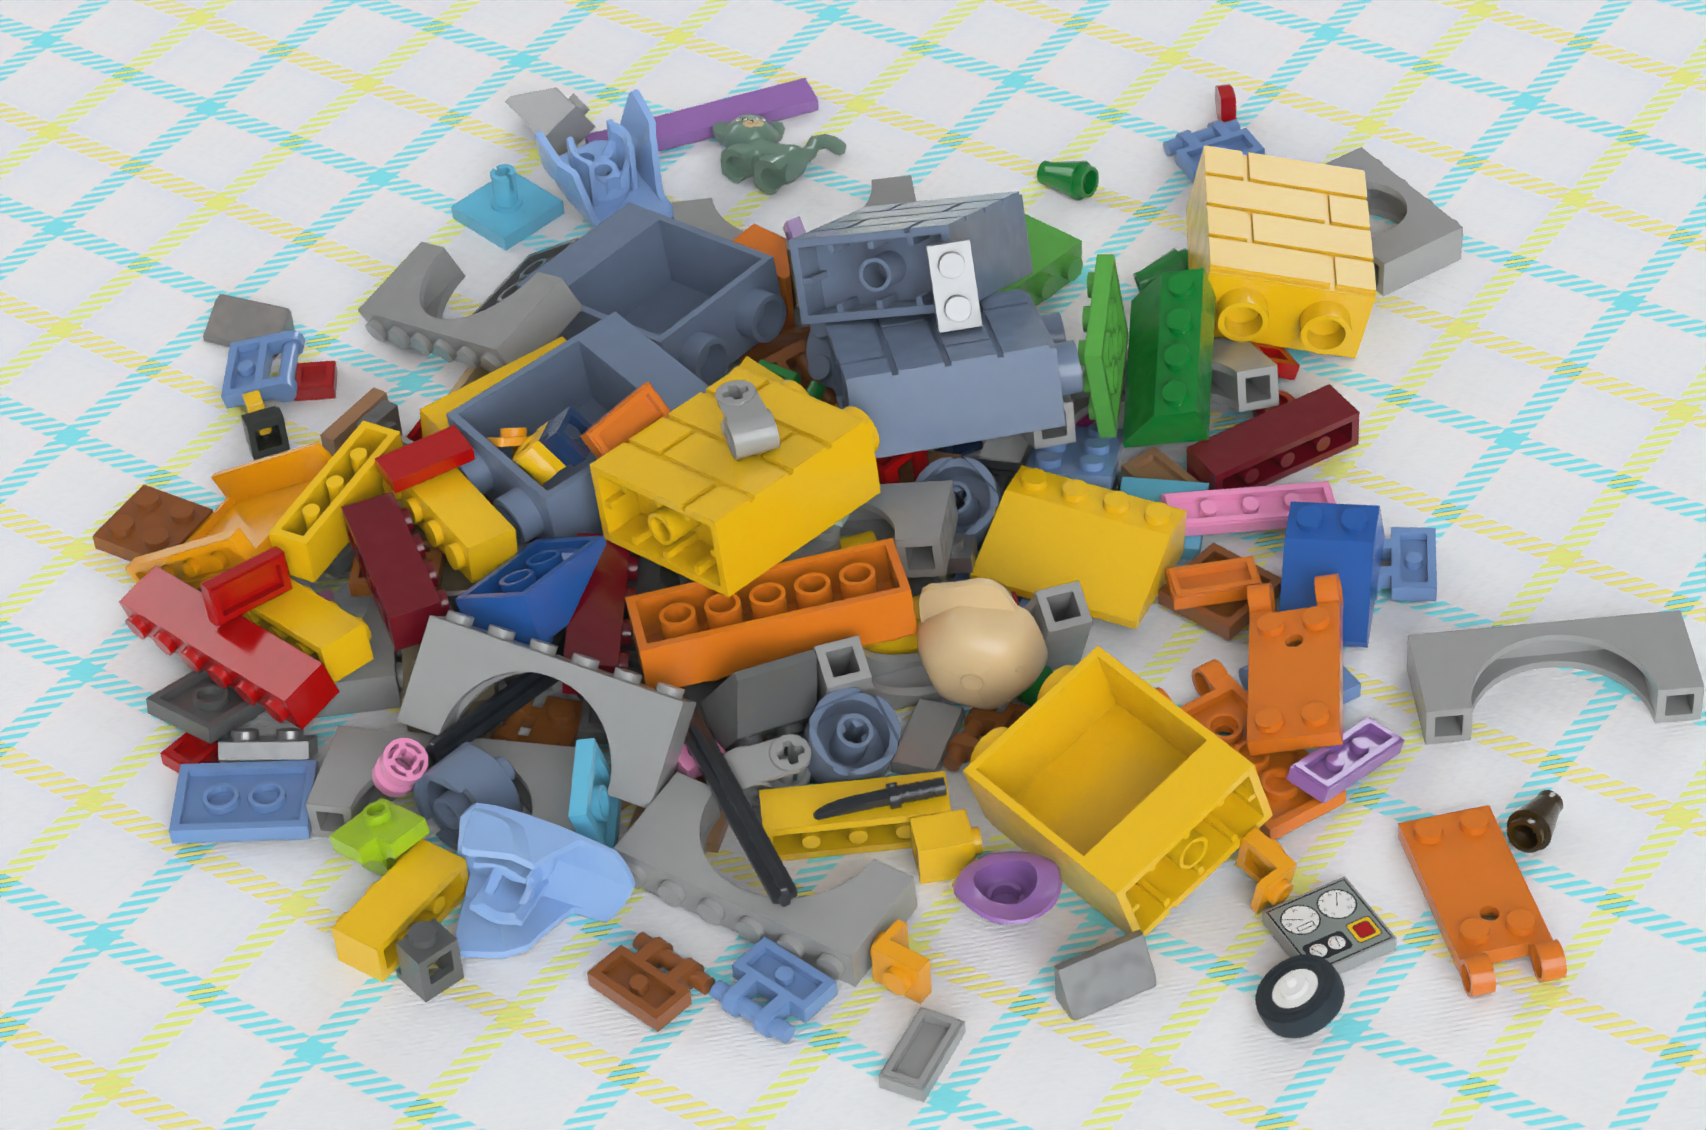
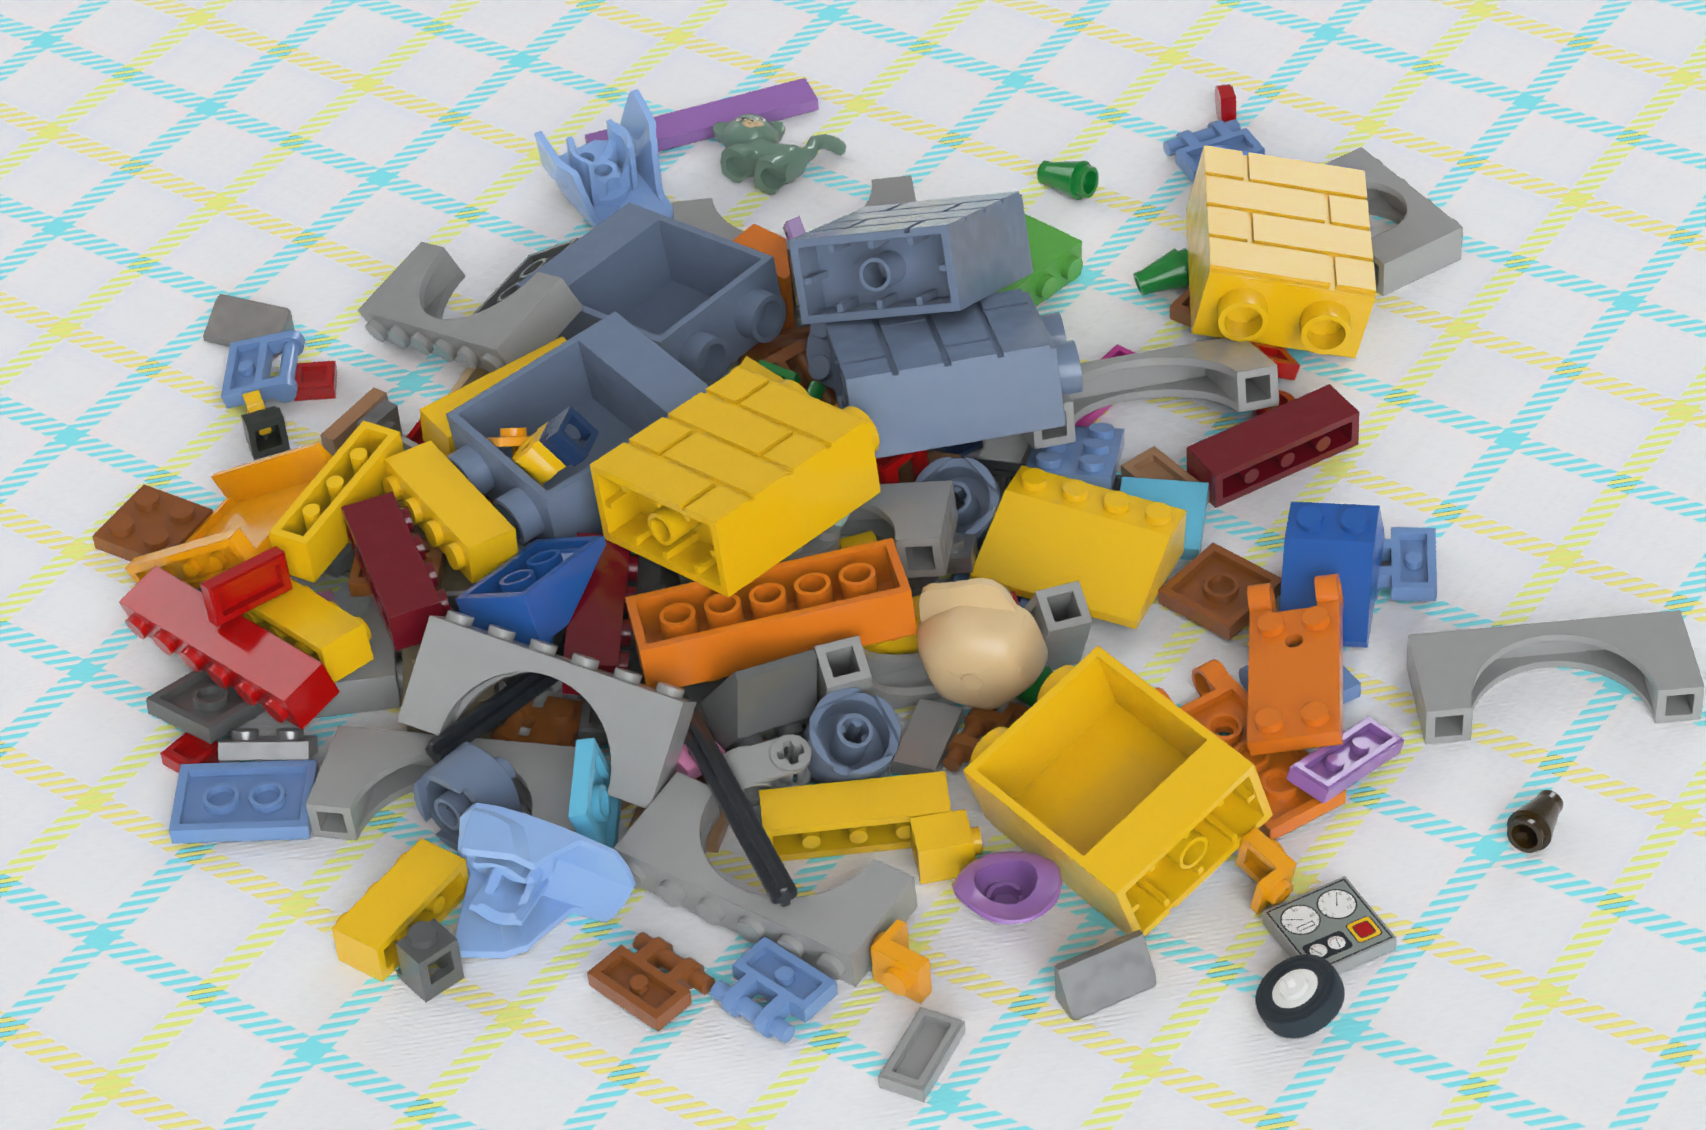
(379, 835): lime brick -> none
(394, 776): bright pink wheel -> none
(424, 459): red tile -> none
(507, 208): medium azure tile -> none
(553, 115): light grey slope -> none
(625, 420): orange tile -> none
(746, 420): light grey piece -> none
(893, 795): black piece -> none
(953, 285): plate -> none
(1105, 345): bright green plate -> none
(1170, 360): green slope -> none
(1211, 582): orange tile -> none
(1245, 507): bright pink tile -> none
(1472, 875): orange hinge -> none

